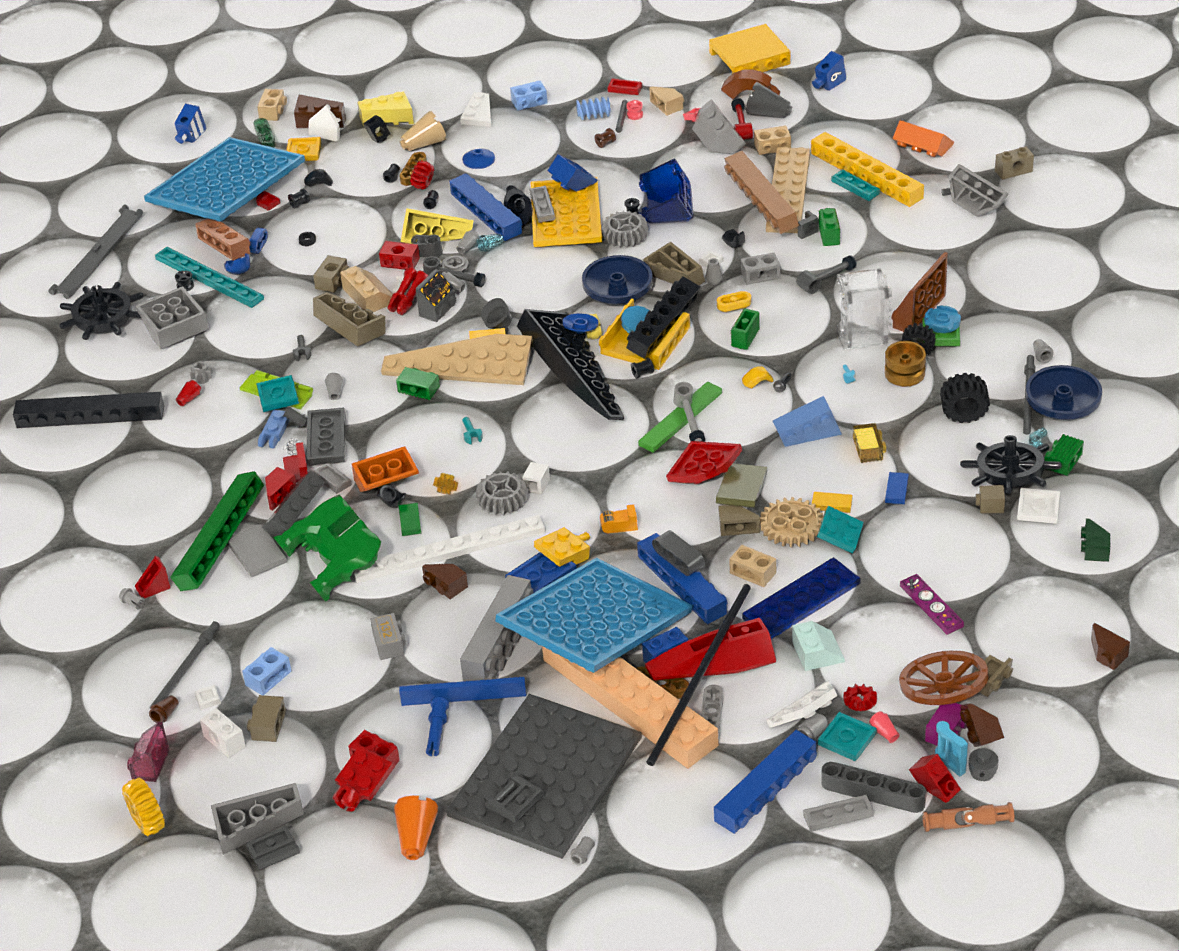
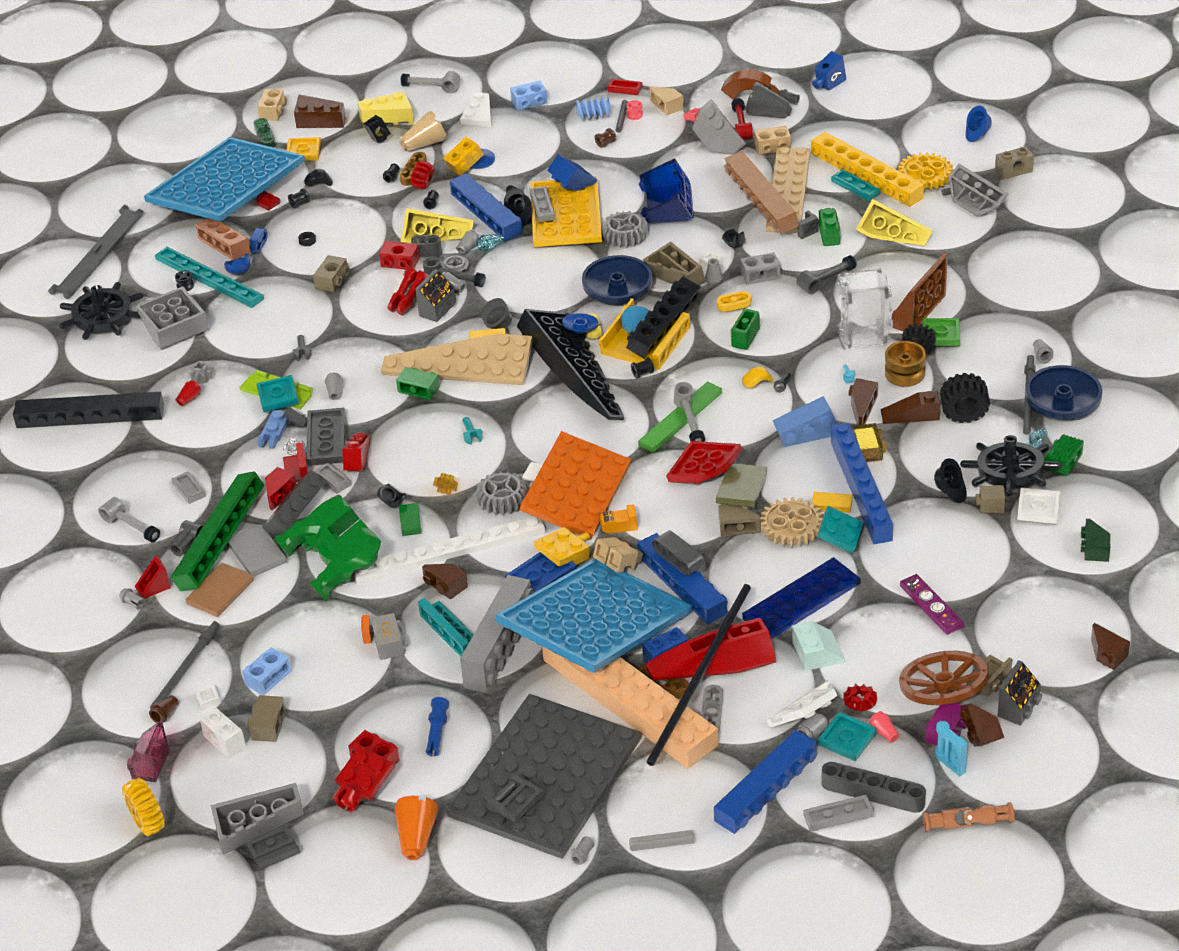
(115, 509): none -> light grey piece
(187, 534): none -> dark grey piece
(188, 487): none -> light grey tile
(189, 124): blue torso -> none
(219, 589): none -> medium nougat tile
(325, 125): white slope -> none
(348, 319): dark tan wedge -> none
(356, 452): none -> red slope
(365, 289): tan slope -> none
(366, 629): none -> orange tile
(383, 469): orange slope -> none
(443, 628): none -> teal fence
(448, 82): none -> light grey piece
(463, 156): none -> yellow brick
(463, 691): blue tile -> none
(575, 484): none -> orange plate
(616, 554): none -> tan hips
(634, 207): black bush -> none
(661, 840): none -> light grey axle
(751, 49): yellow panel -> none
(752, 565): tan brick -> none
(791, 97): none -> dark grey pin
(861, 484): none -> blue brick
(863, 398): none -> reddish brown slope
(889, 225): none -> light yellow wedge
(896, 488): blue tile -> none
(915, 408): none -> reddish brown slope
(922, 139): orange slope -> none
(927, 169): none -> yellow gear
(935, 777): red slope -> none
(942, 319): dark azure tile -> none
(950, 480): none -> black piece
(977, 123): none -> blue piece
(985, 761): dark grey piece -> none
(1018, 694): none -> slope

